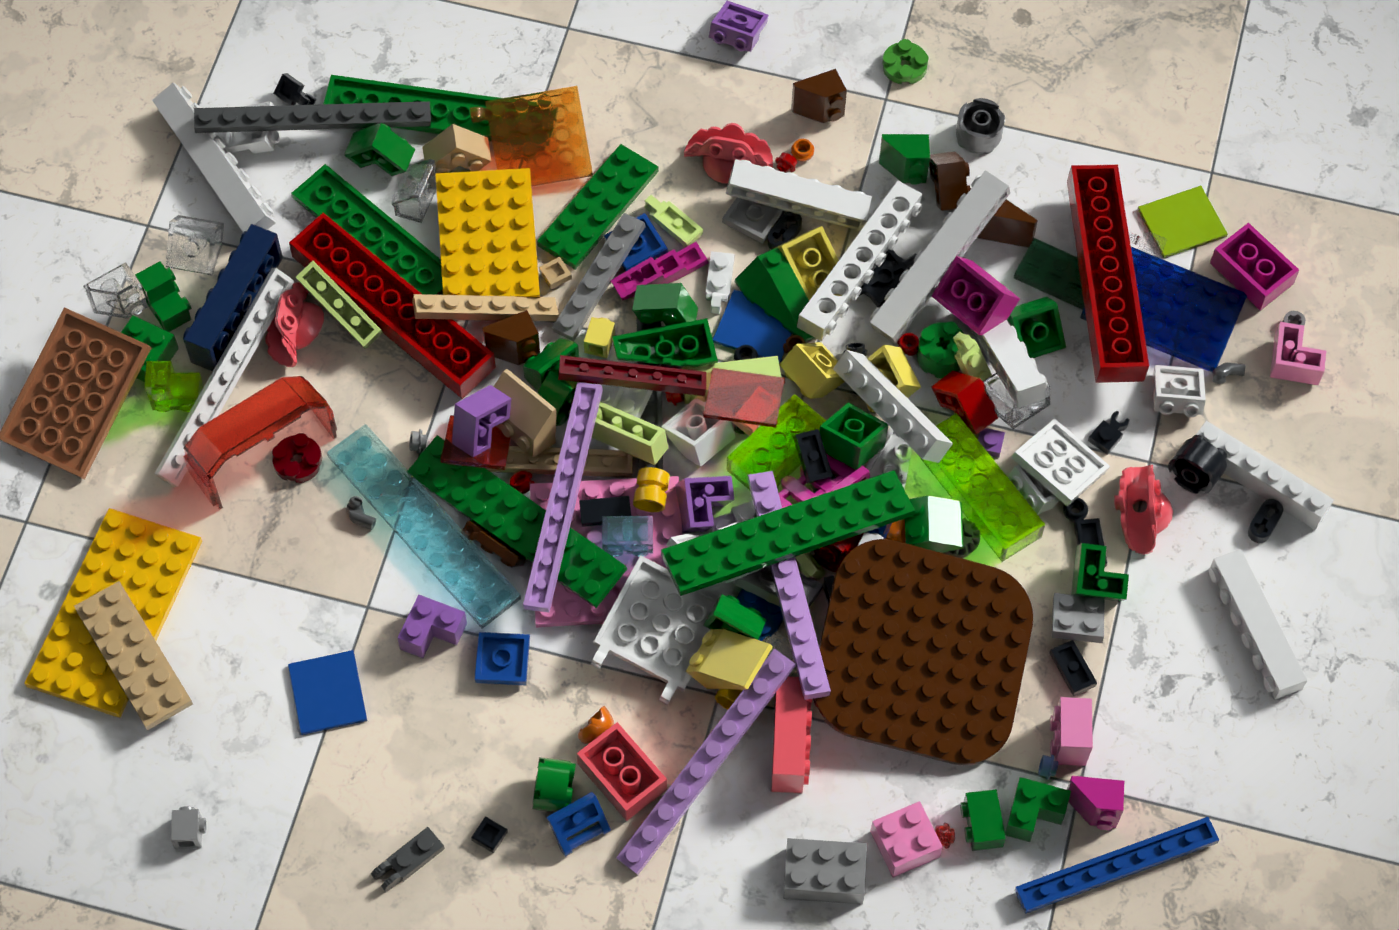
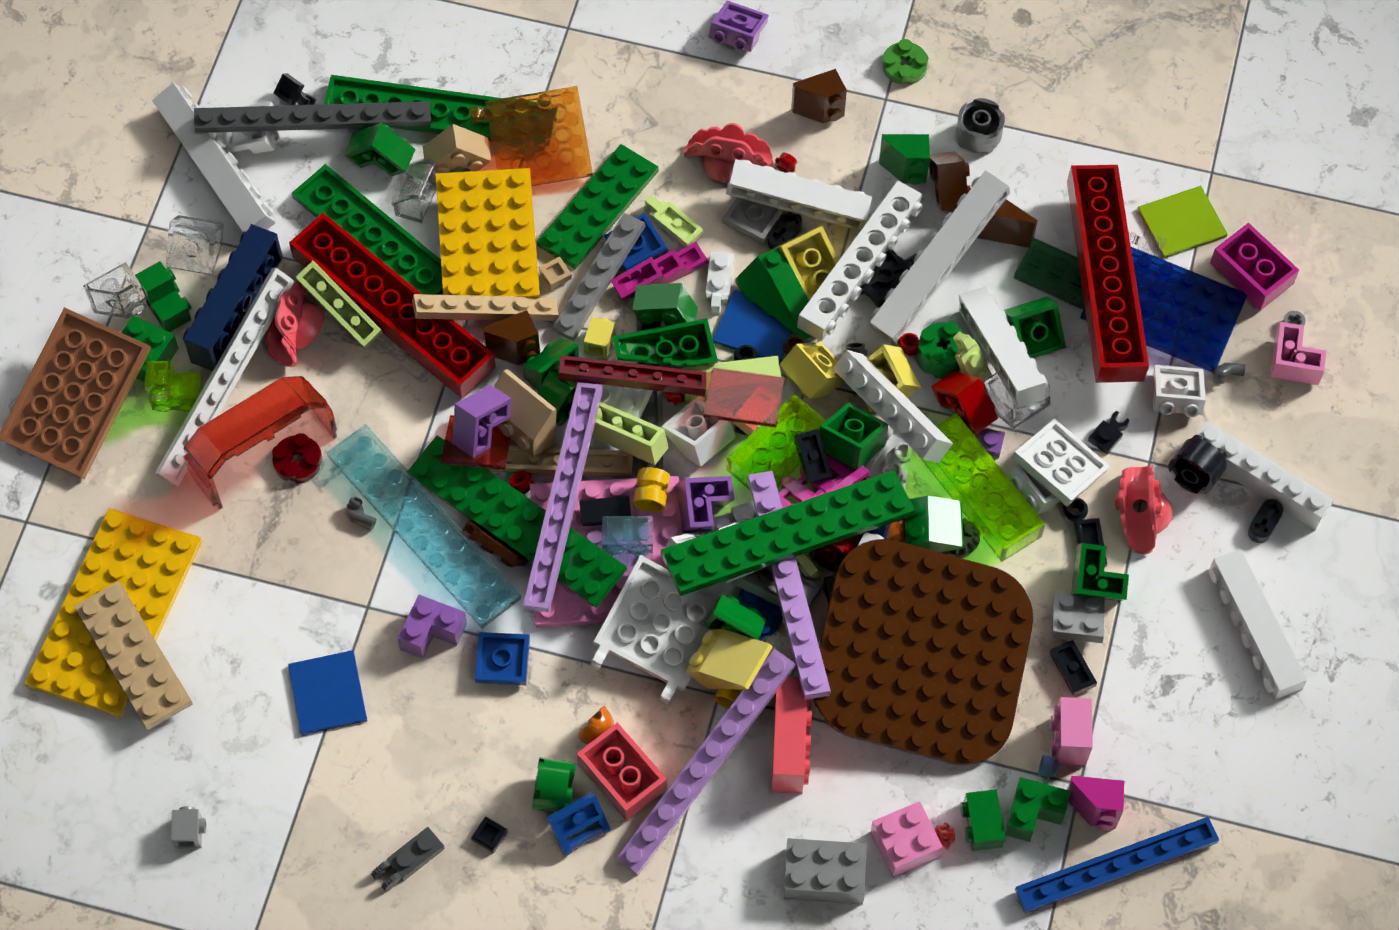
(417, 441): light grey plate -> none
(802, 144): orange plate -> none
(974, 296): dark pink slope -> none

